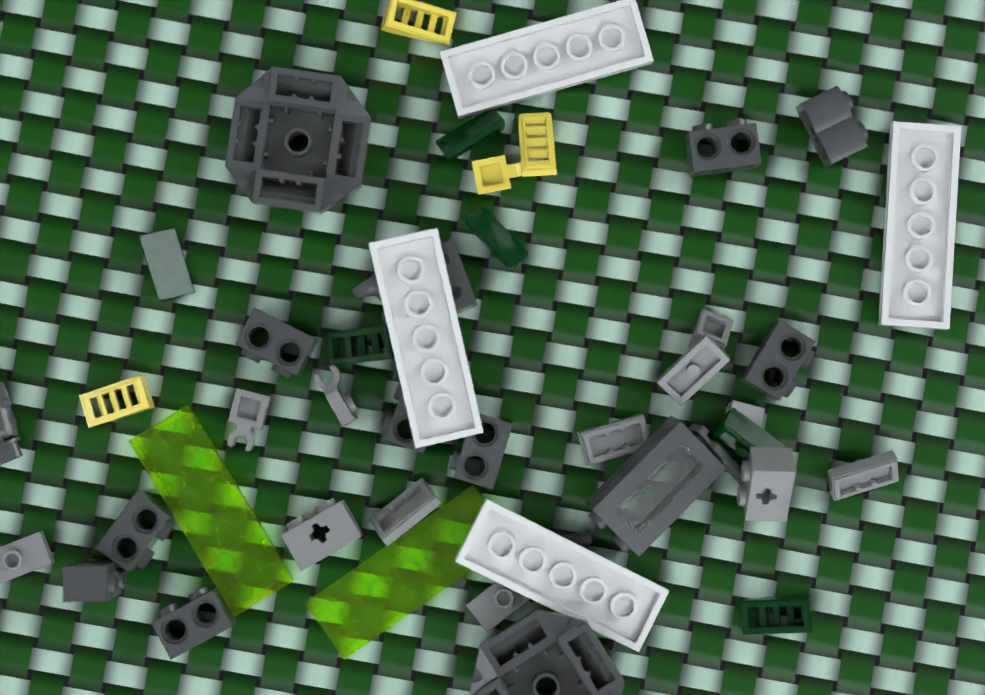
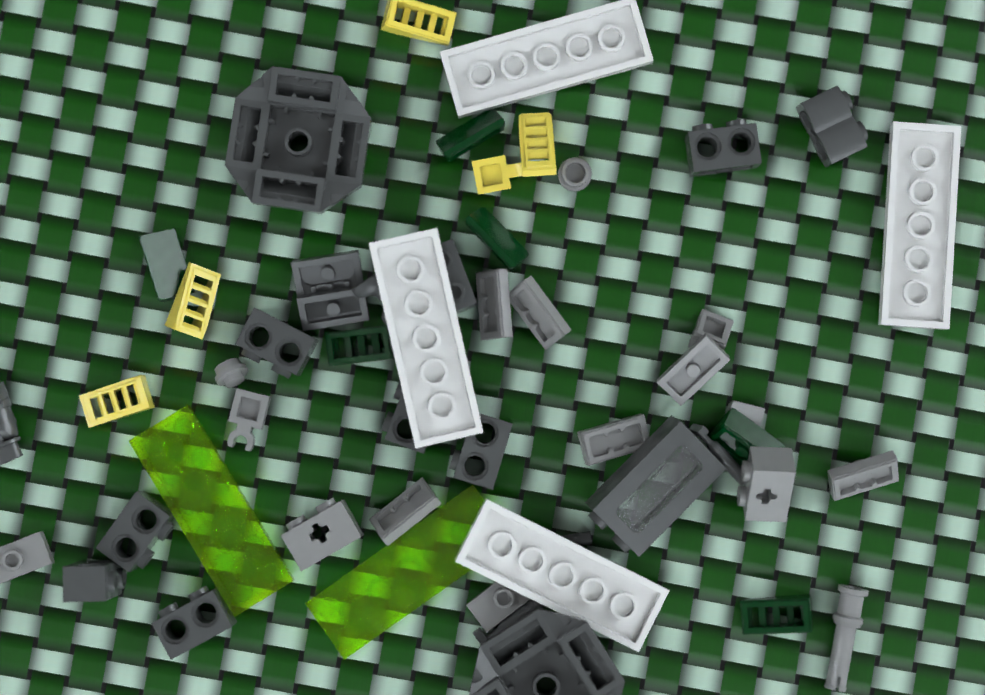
(179, 307): none -> light yellow slope
(230, 373): none -> light grey plate
(325, 290): none -> dark grey slope
(342, 405): light grey plate -> none
(494, 304): none -> light grey plate
(512, 618): none -> dark grey piece
(538, 312): none -> light grey plate
(574, 174): none -> light grey plate
(771, 355): dark grey brick -> none
(847, 621): none -> light grey pin

